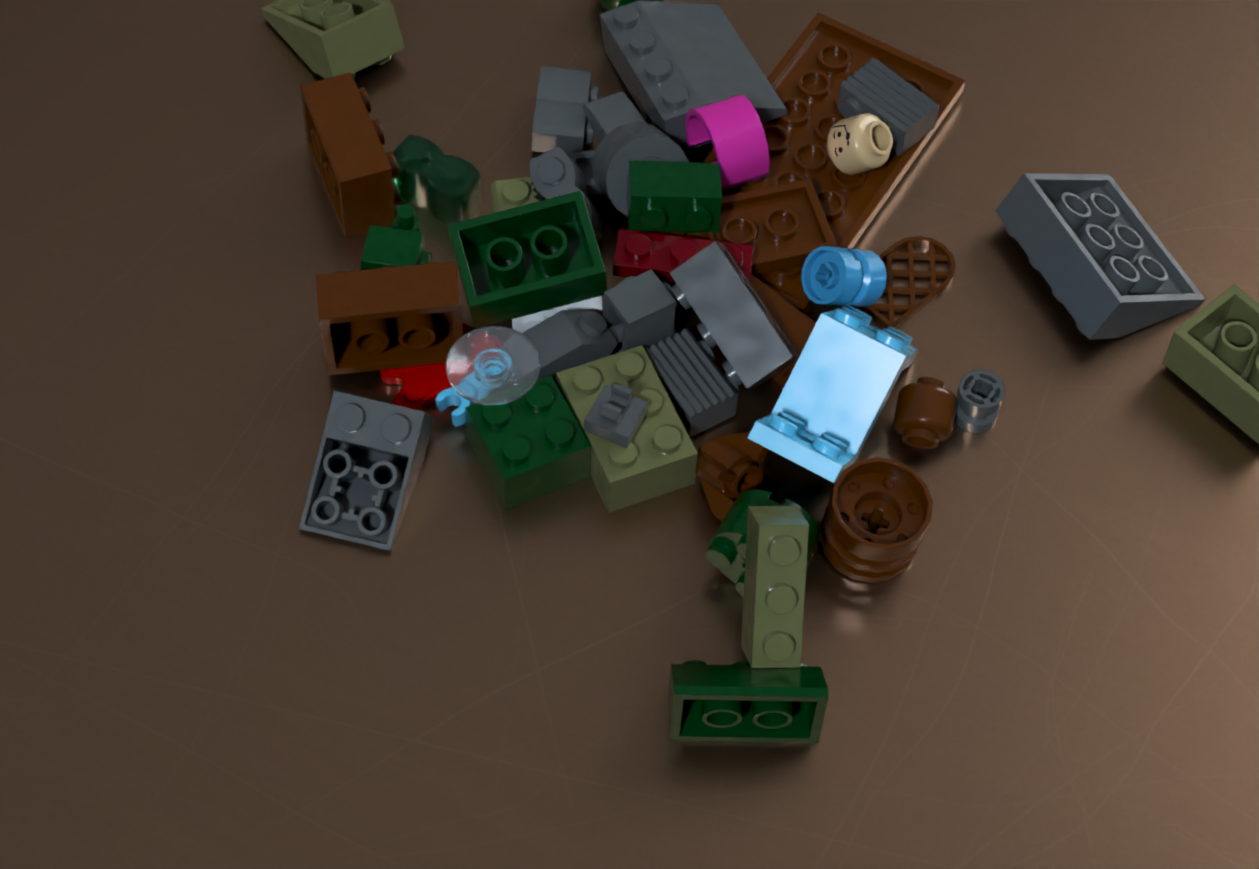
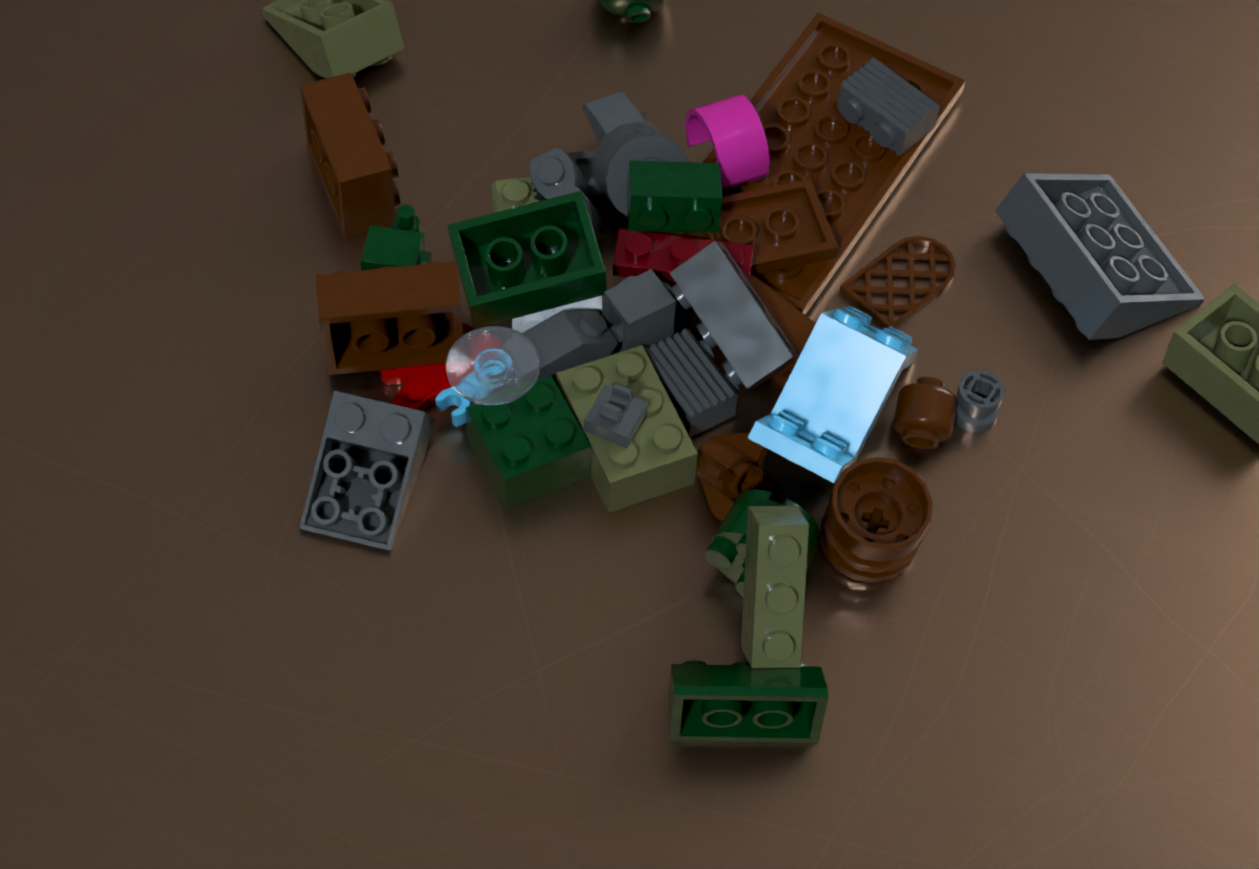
(437, 181): clear green brick -> none
(560, 112): dark grey brick -> none
(681, 59): dark grey slope -> none
(843, 277): dark azure wheel -> none
(859, 143): tan head -> none

